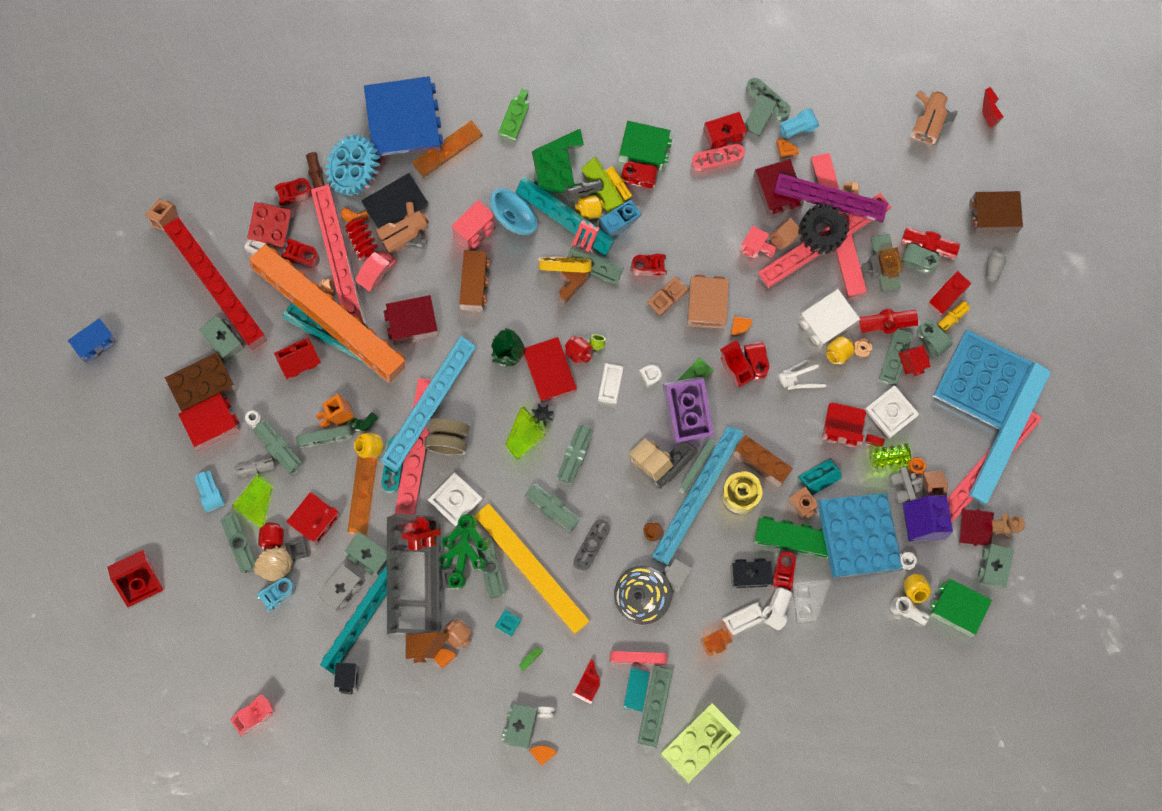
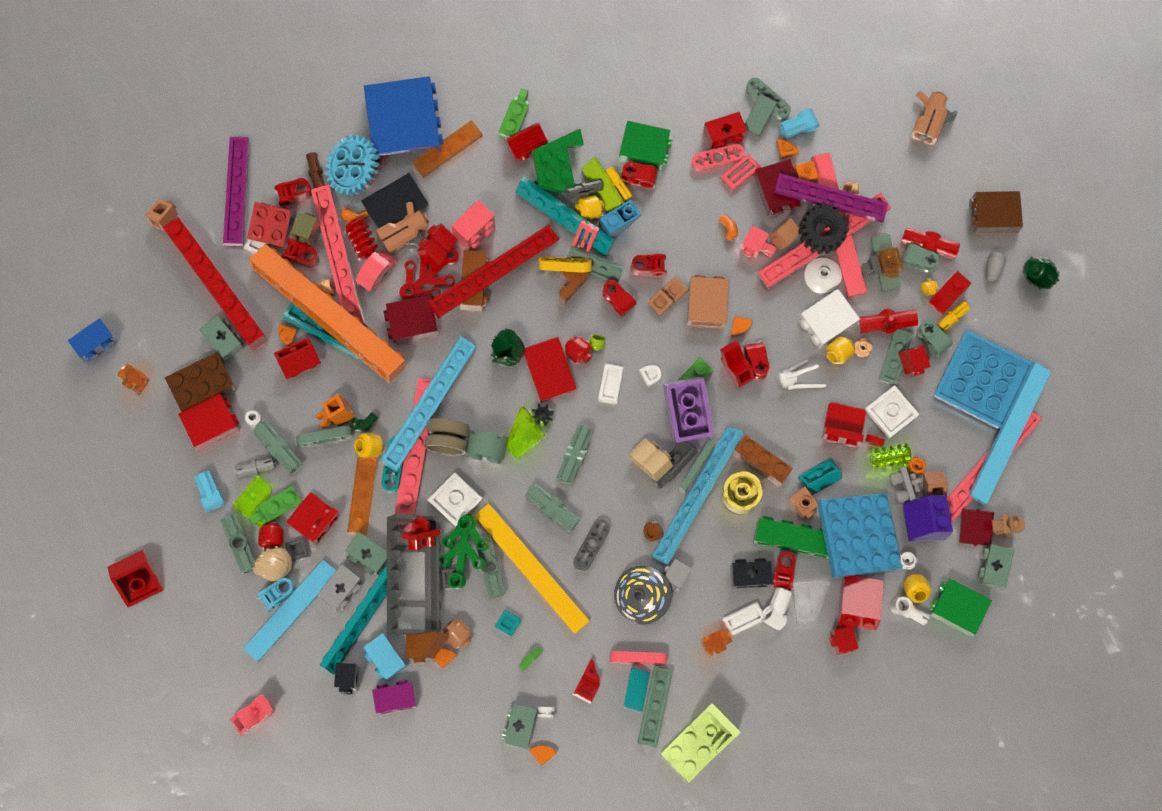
(133, 378): none -> clear orange brick
(236, 191): none -> magenta plate
(275, 506): none -> bright green hinge
(287, 334): none -> orange tile
(289, 611): none -> medium azure tile
(306, 229): none -> olive brick
(384, 657): none -> medium azure brick
(394, 697): none -> magenta brick
(427, 277): none -> red plant
(436, 245): none -> red brick
(486, 445): none -> sand green brick
(493, 271): none -> red tile
(513, 212): medium azure dish -> none
(525, 141): none -> red brick
(620, 300): none -> red piece
(729, 182): none -> coral tile
(731, 226): none -> orange arm
(806, 171): none -> orange brick
(819, 283): none -> white dish
(843, 639): none -> red brick
(860, 602): none -> brick
(929, 287): none -> yellow plate
(990, 110): red slope -> none
(1040, 272): none -> dark green hair

